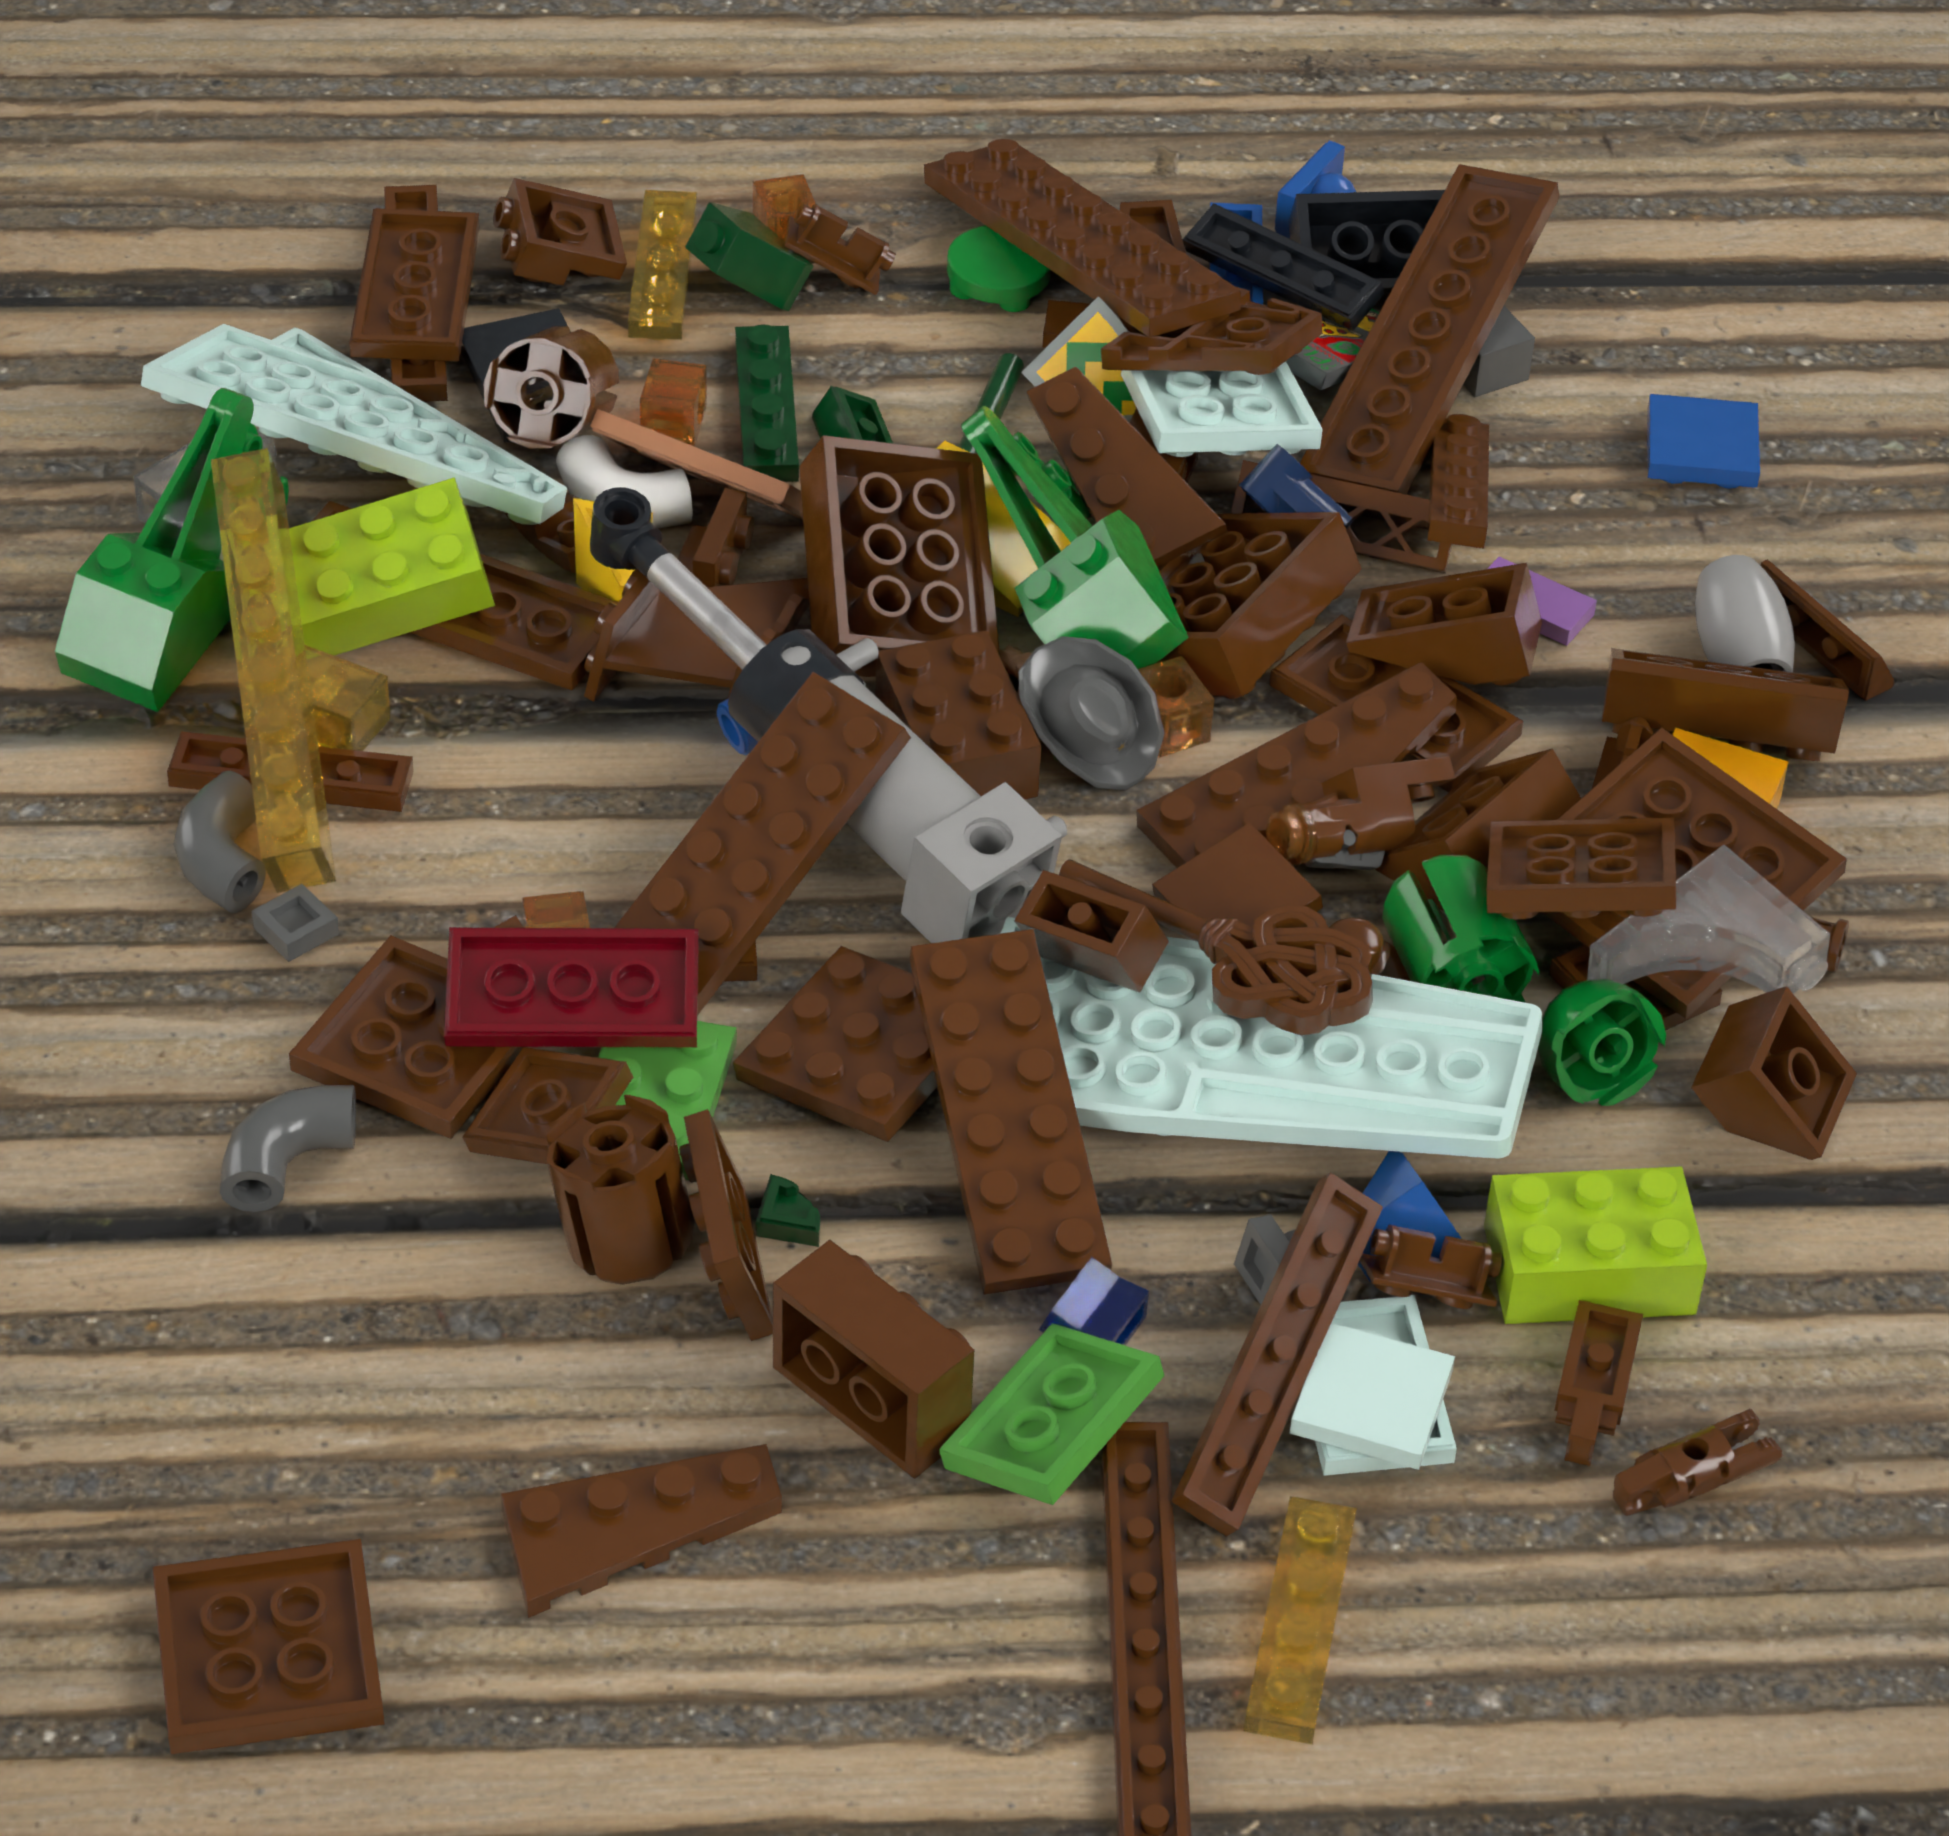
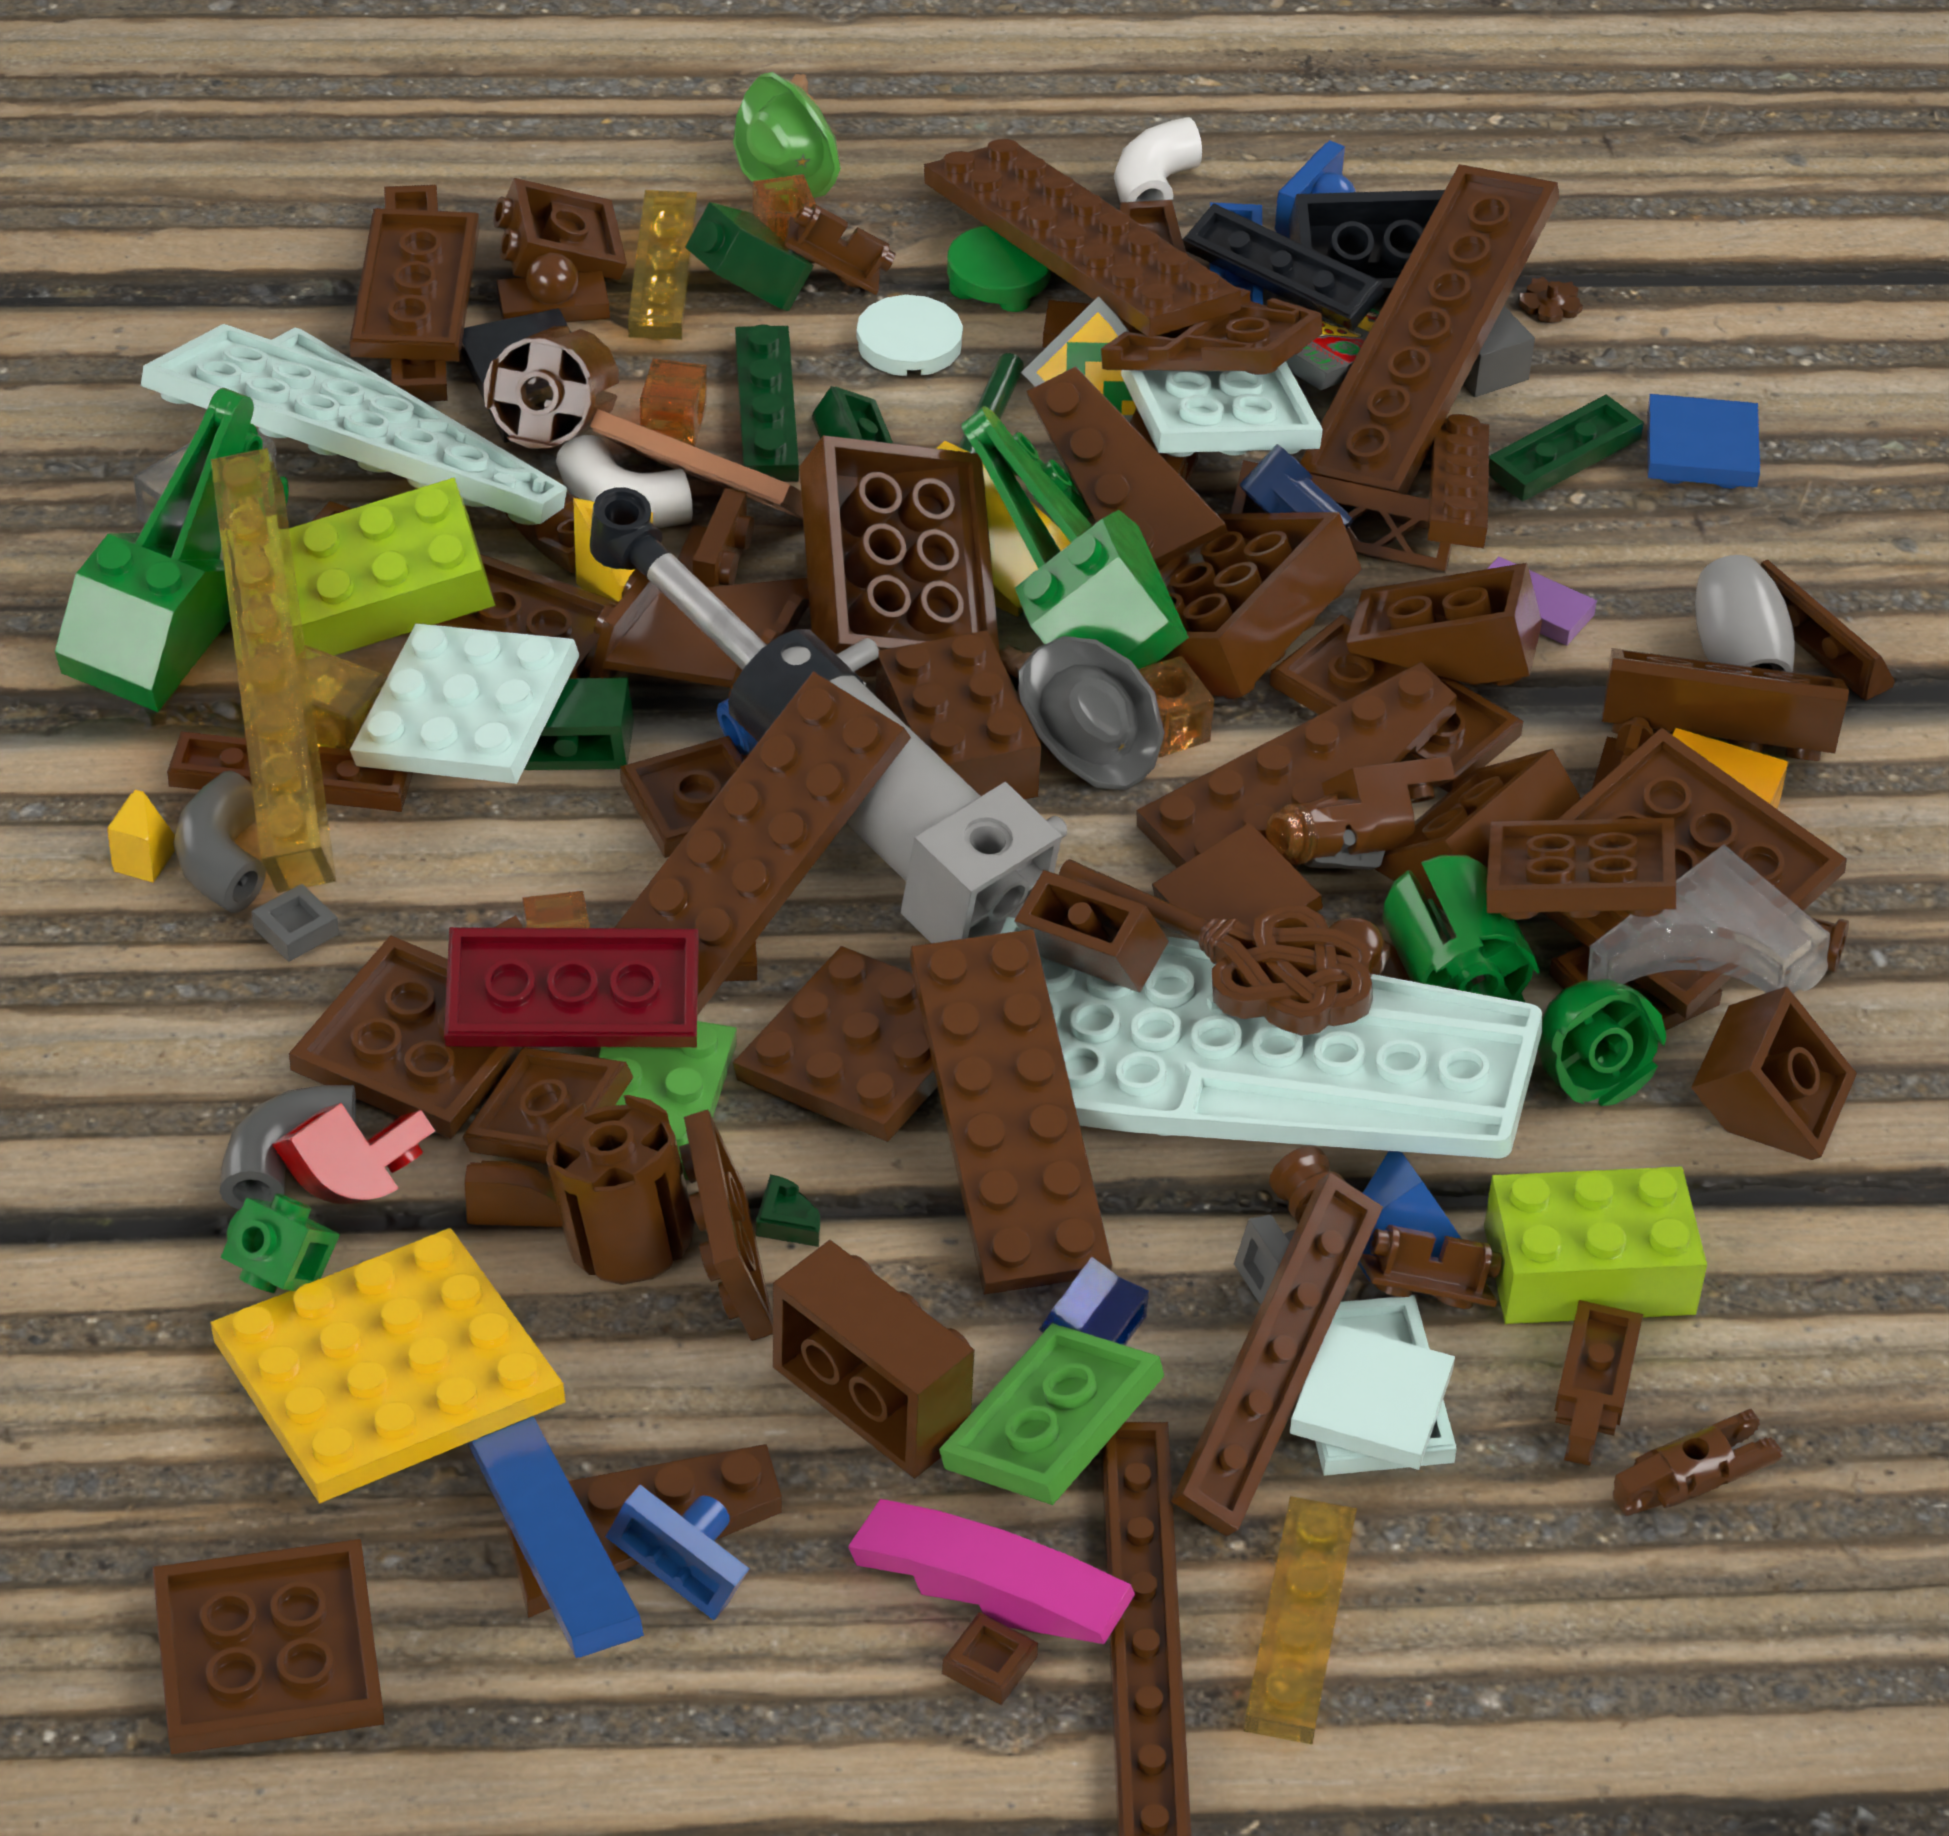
(140, 839): none -> yellow slope
(278, 1244): none -> green brick
(343, 1167): none -> brick
(386, 1364): none -> yellow plate
(465, 703): none -> light aqua plate
(509, 1195): none -> reddish brown brick
(555, 284): none -> reddish brown tile
(557, 1539): none -> blue tile
(587, 727): none -> dark green hinge
(678, 787): none -> reddish brown tile
(681, 1547): none -> blue tile
(785, 134): none -> bright green hat
(909, 335): none -> light aqua tile
(987, 1566): none -> dark pink slope
(990, 1658): none -> reddish brown tile
(1154, 157): none -> white cylinder
(1297, 1176): none -> reddish brown wheel
(1550, 300): none -> reddish brown plant
(1564, 447): none -> dark green plate

